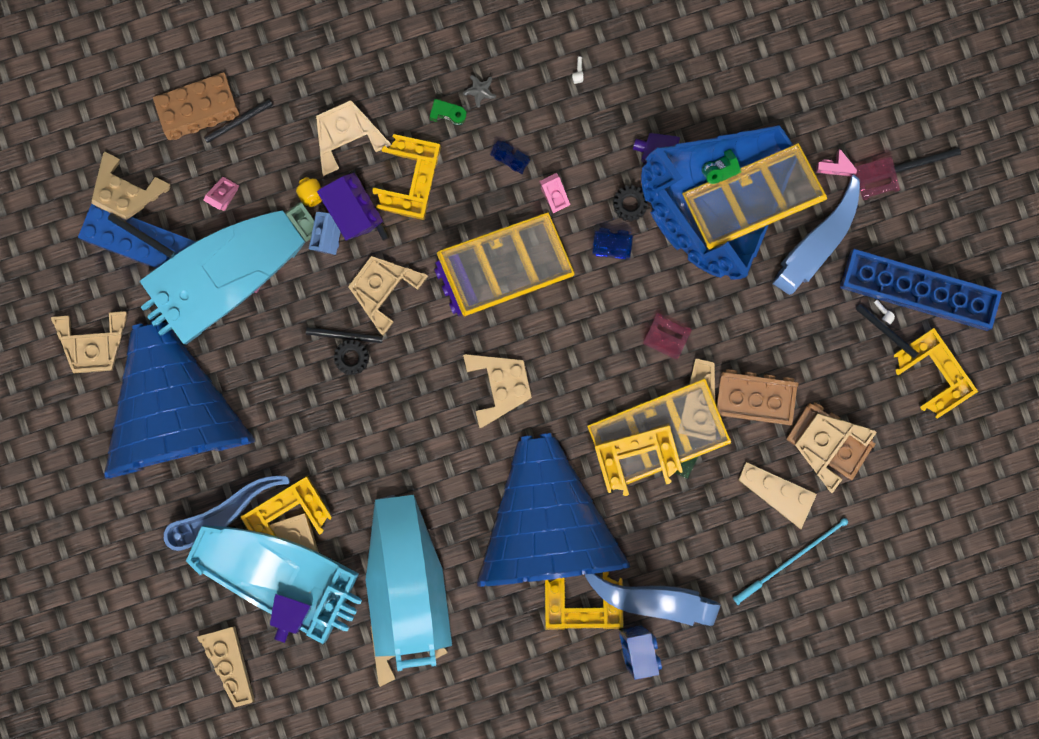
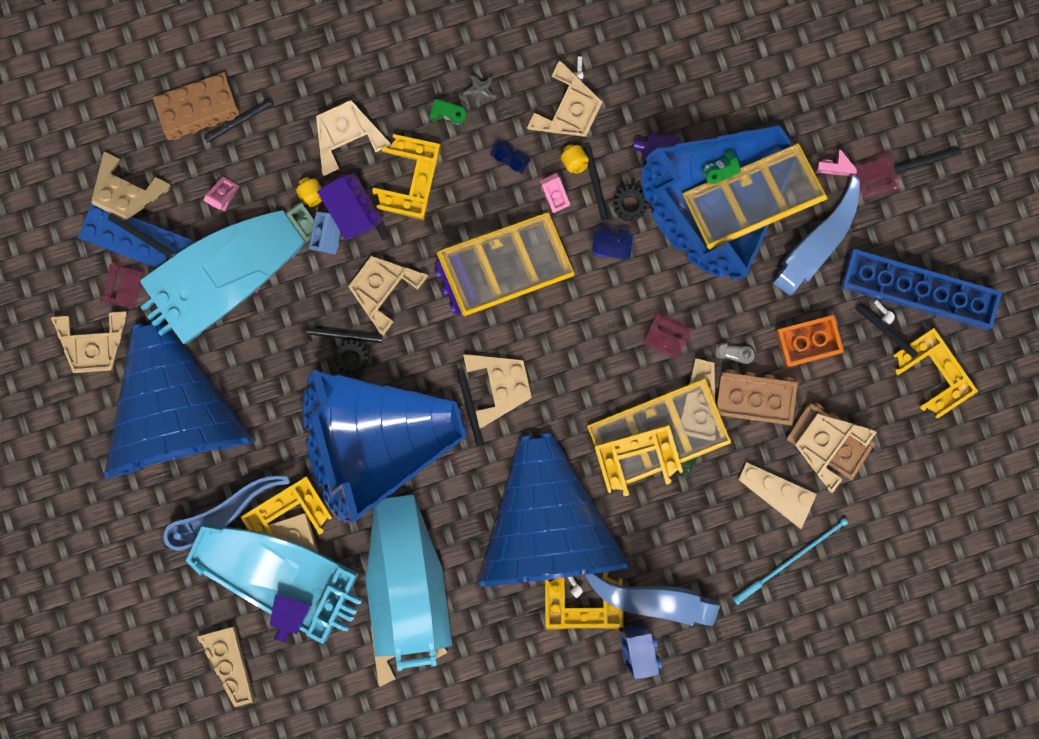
(128, 287): none -> clear pink plate
(372, 439): none -> blue cone
(470, 408): none -> black bar
(574, 158): none -> yellow head
(575, 111): none -> tan wing
(576, 590): none -> white hand
(596, 184): none -> black bar
(737, 353): none -> light grey piece
(809, 341): none -> orange brick

